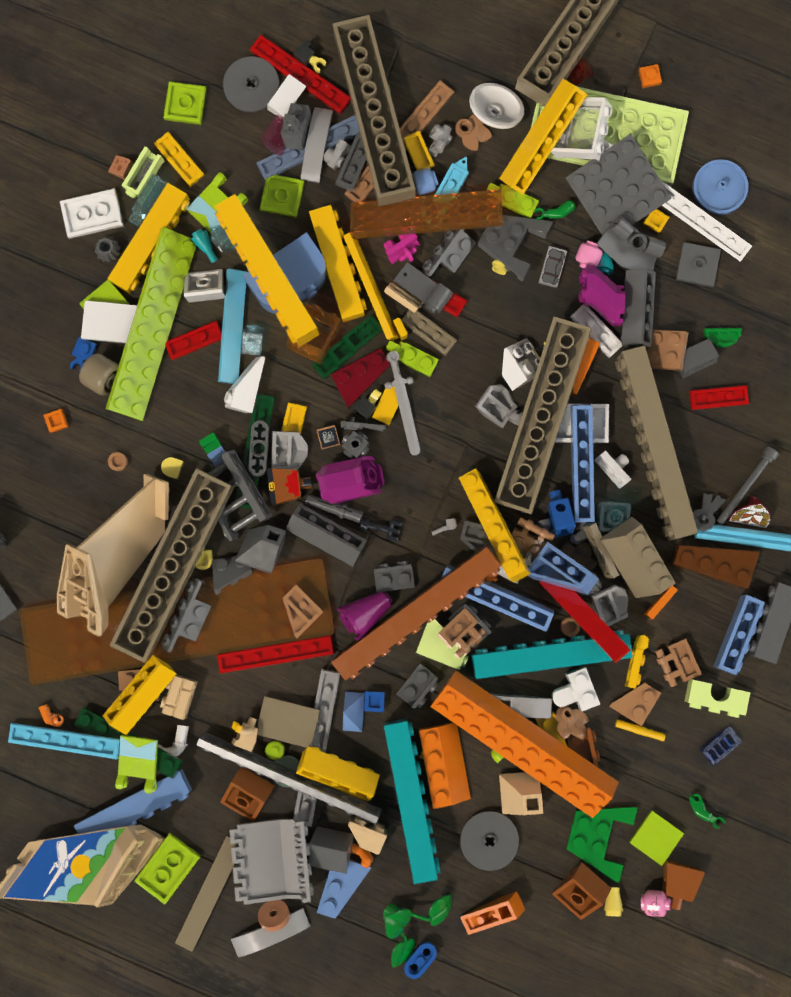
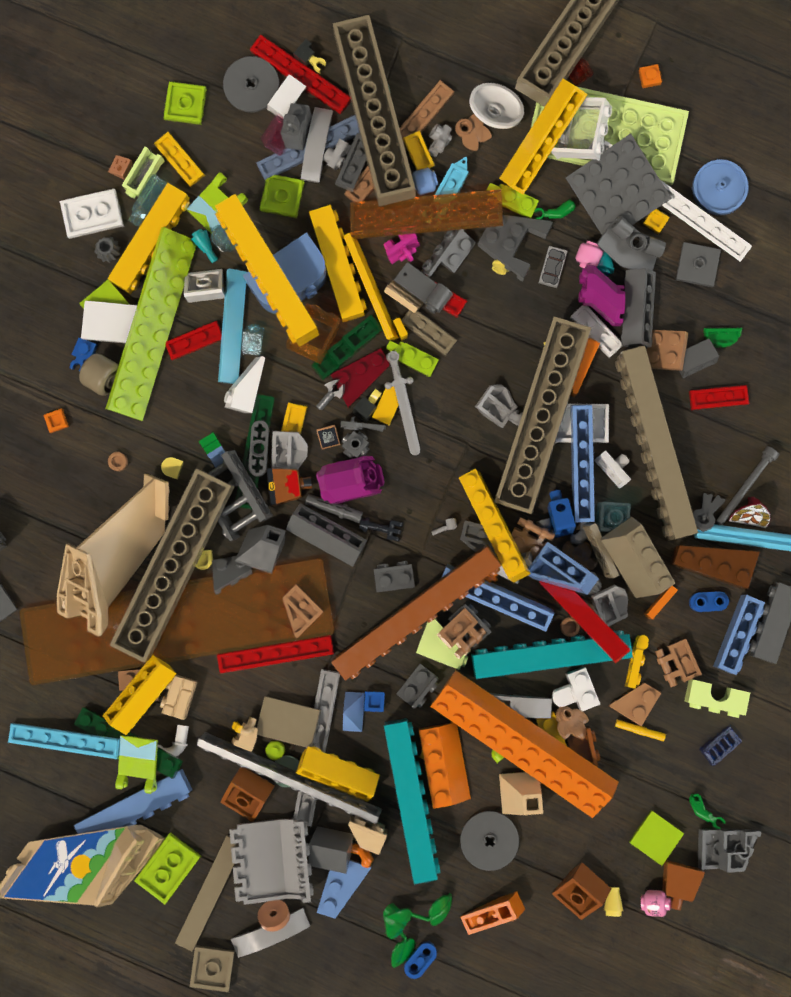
(51, 718): orange arm -> none
(189, 617): dark grey bracket -> none
(212, 968): none -> dark tan plate
(331, 393): none -> bar
(364, 613): magenta cone -> none
(519, 364): white slope -> none
(591, 835): green wing -> none
(709, 601): none -> blue plate
(726, 848): none -> dark grey slope

